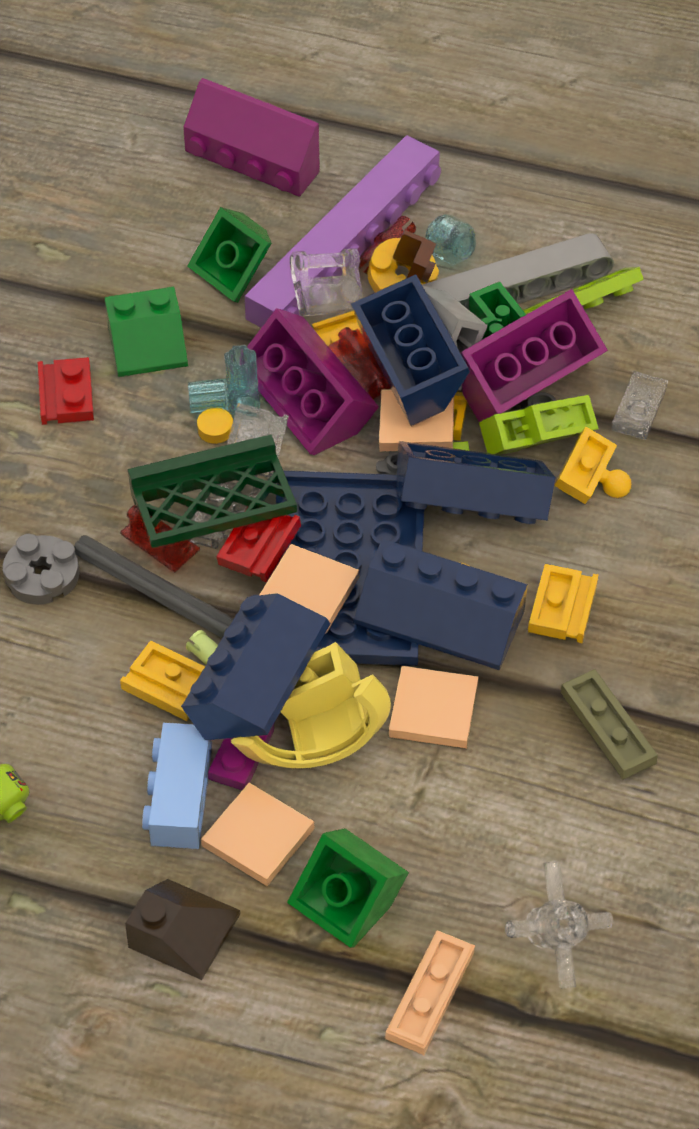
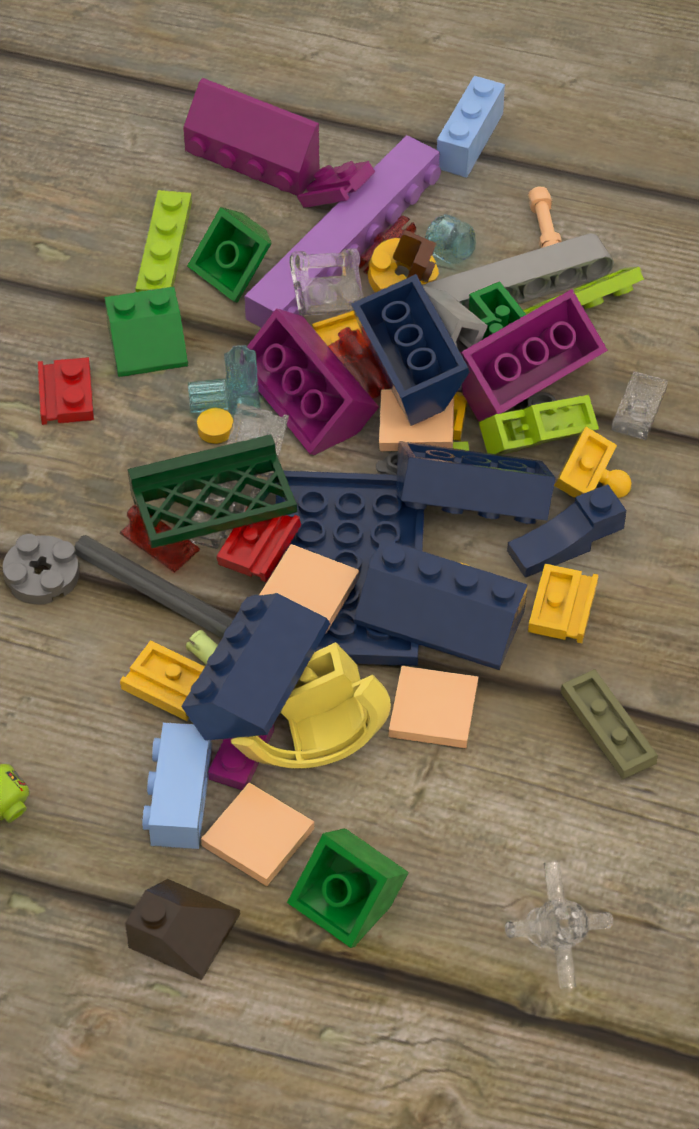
(164, 240): none -> lime plate
(335, 182): none -> magenta plate
(430, 992): light nougat tile -> none
(470, 126): none -> light blue brick
(540, 204): none -> light nougat bar
(570, 532): none -> dark blue slope

